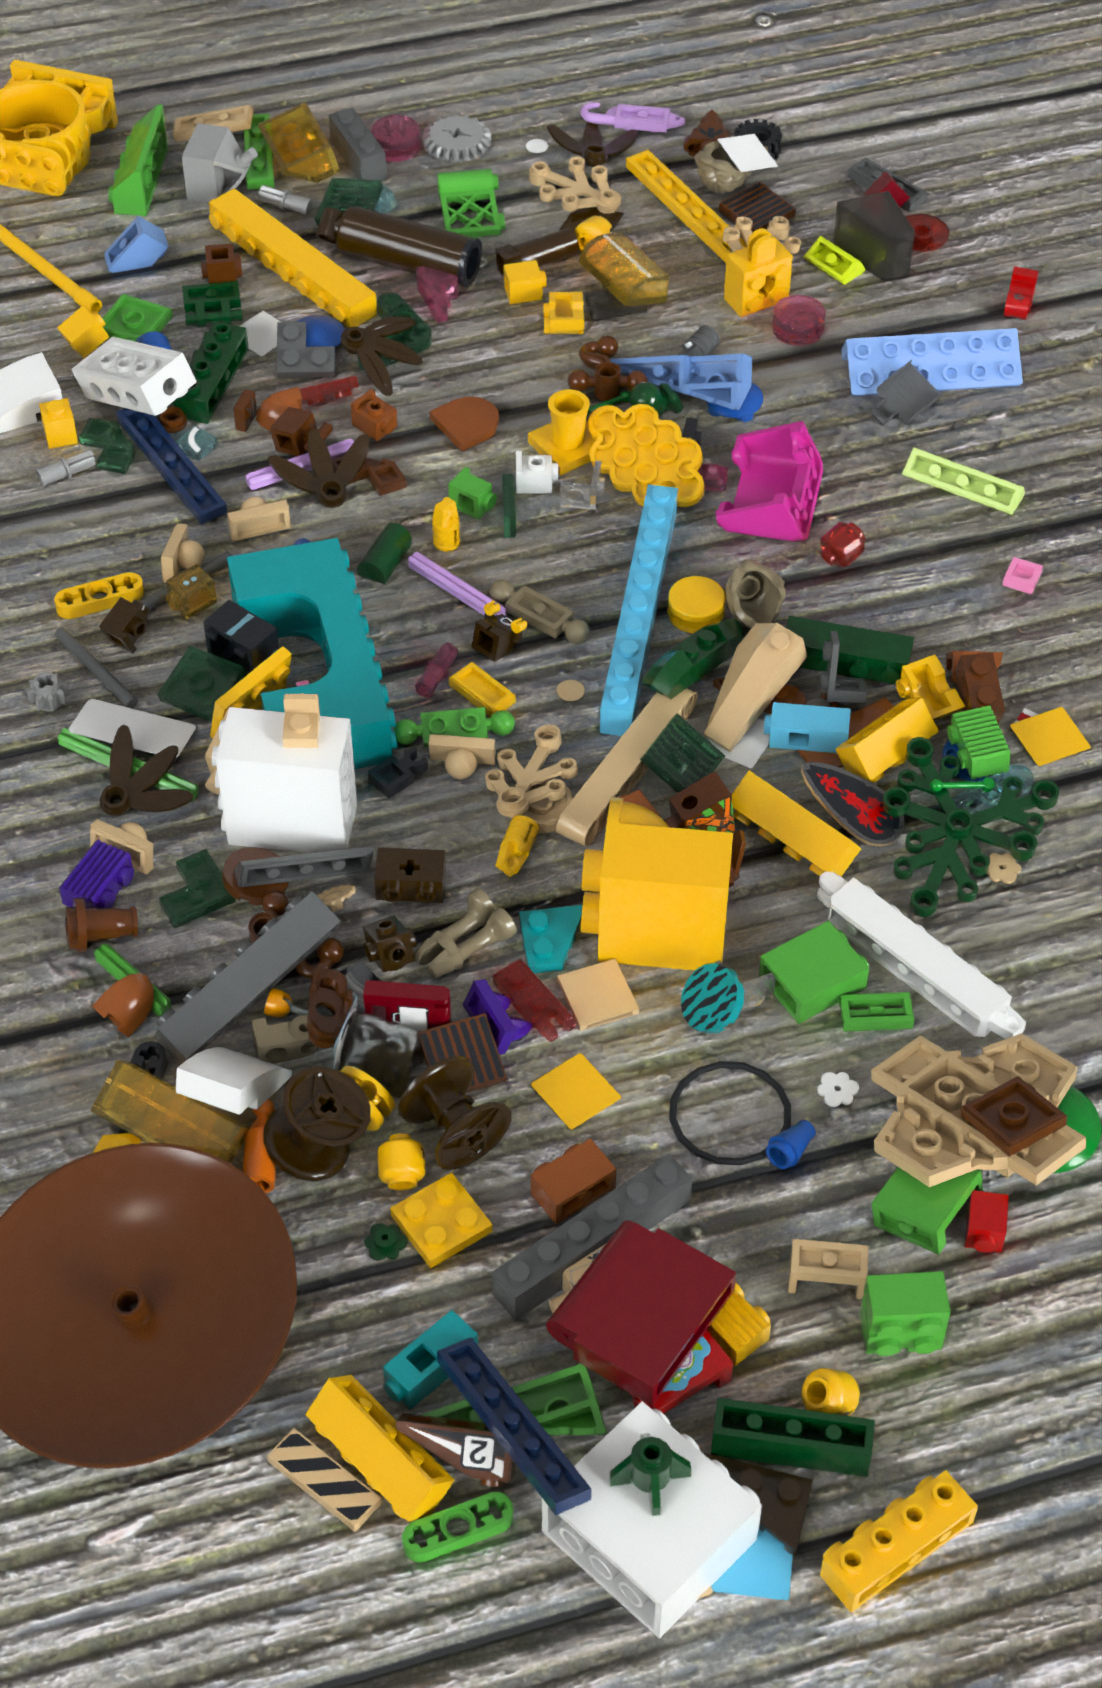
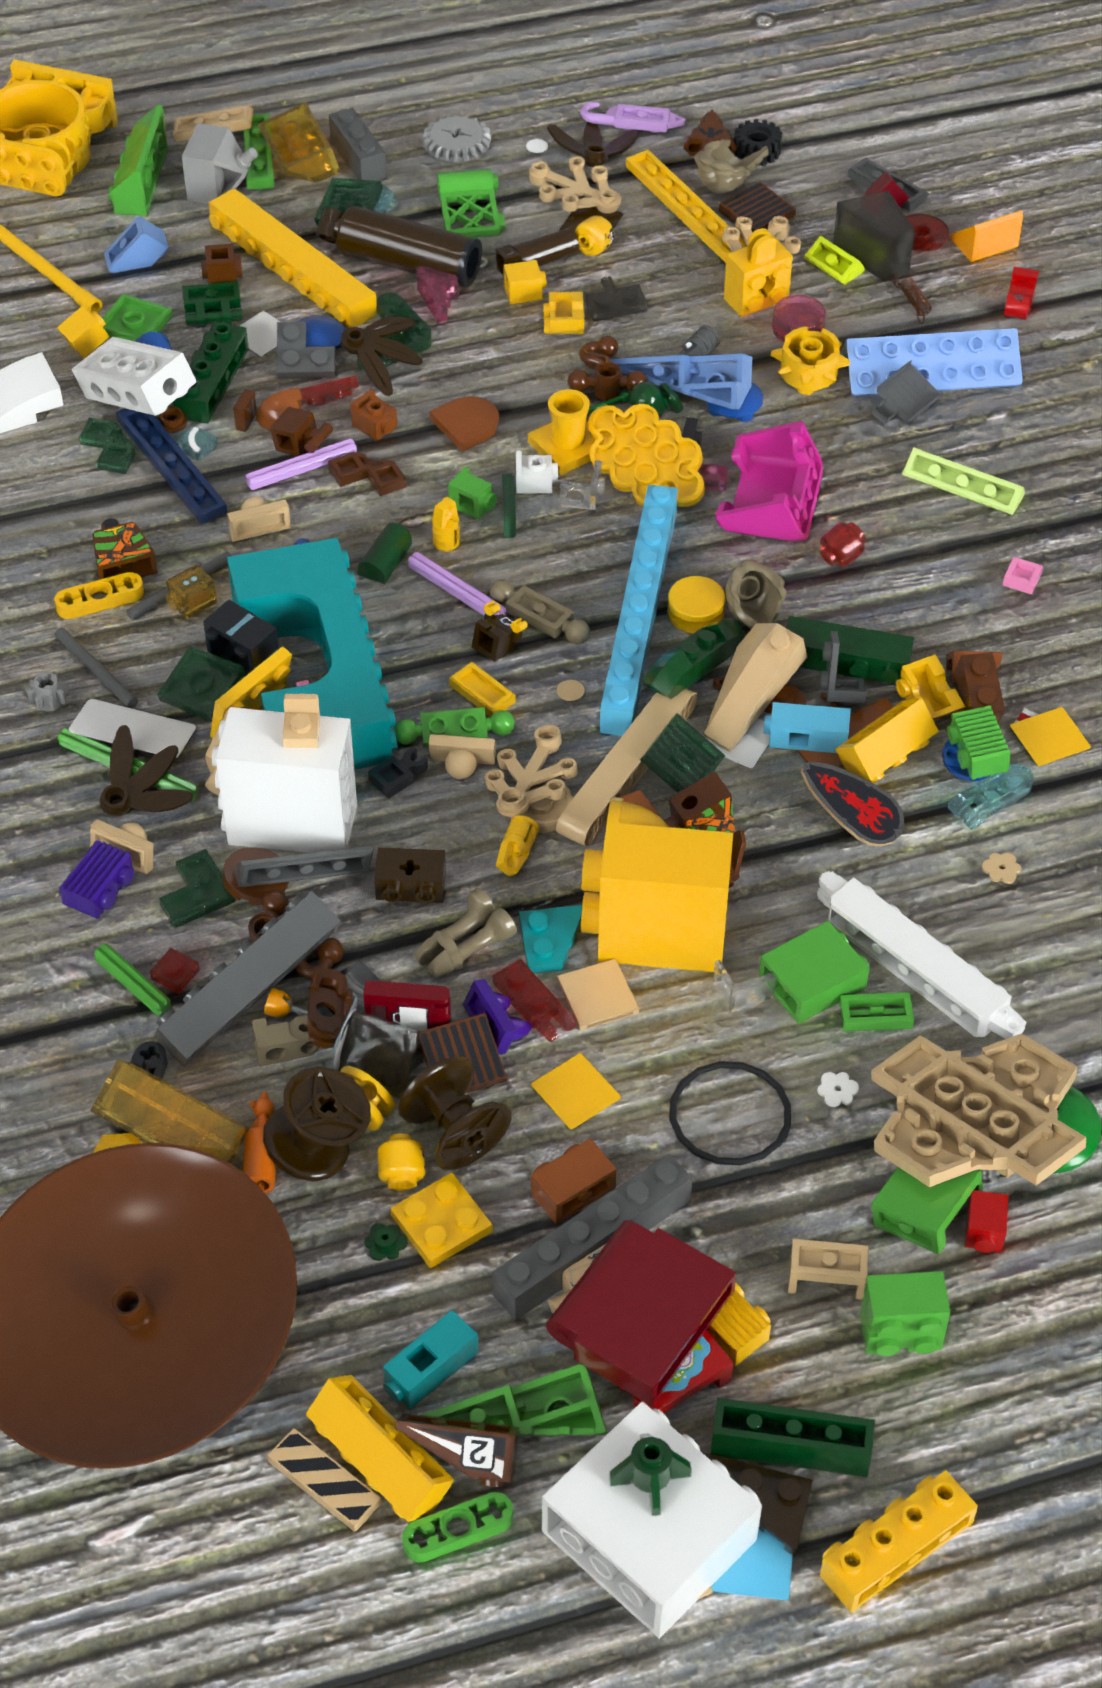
(58, 423): yellow brick -> none
(65, 467): light grey axle -> none
(92, 924): reddish brown piece -> none
(122, 550): none -> torso
(125, 623): dark brown brick -> none
(127, 1002): dark orange brick -> none
(174, 970): none -> clear red plate
(180, 553): tan tile -> none
(229, 1079): white slope -> none
(285, 200): light grey axle -> none
(326, 480): dark brown plant -> none
(336, 895): tan piece -> none
(389, 944): dark brown brick -> none
(398, 137): clear pink head -> none
(436, 670): clear pink axle -> none
(514, 1426): dark blue plate -> none
(625, 270): clear yellow brick -> none
(712, 998): teal tile -> none
(747, 152): white sticker -> none
(788, 1146): blue cone -> none
(793, 826): yellow brick -> none
(810, 359): none -> yellow brick
(830, 1392): yellow head -> none
(911, 298): none -> reddish brown piece
(945, 856): dark green plant -> none
(987, 785): green hinge -> none
(989, 237): none -> light orange slope
(1013, 1116): reddish brown tile -> none

